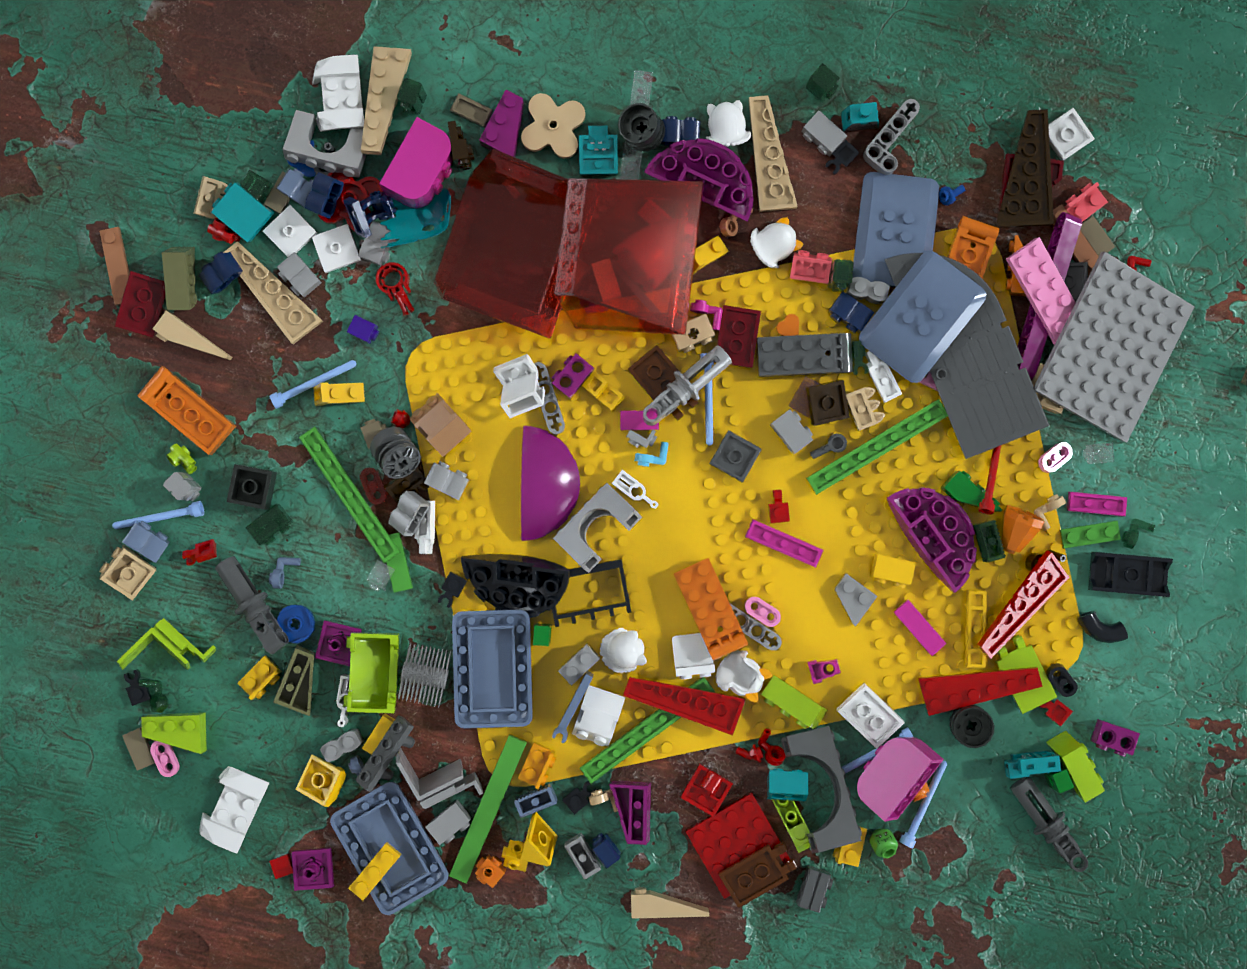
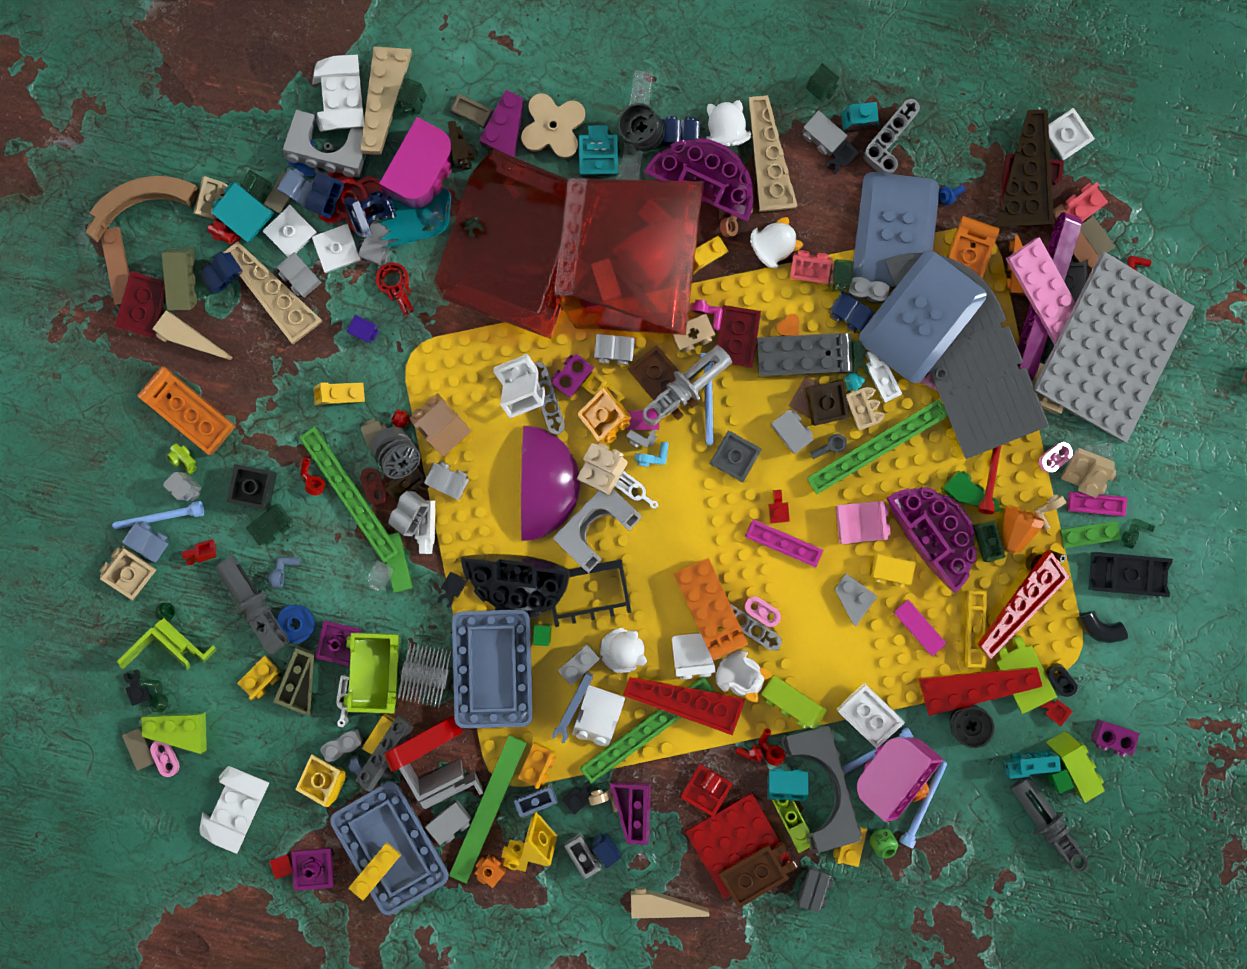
(135, 192): none -> medium nougat arch
(165, 611): none -> dark green plate
(279, 398): light blue piece -> none
(313, 485): none -> red plate
(422, 743): none -> red beam
(472, 223): none -> clear green plate
(602, 468): none -> tan plate
(604, 416): none -> light orange plate
(614, 348): none -> light grey brick
(819, 671): dark pink plate -> none
(854, 382): none -> teal plate
(862, 522): none -> bright pink panel
(1089, 472): none -> tan plate

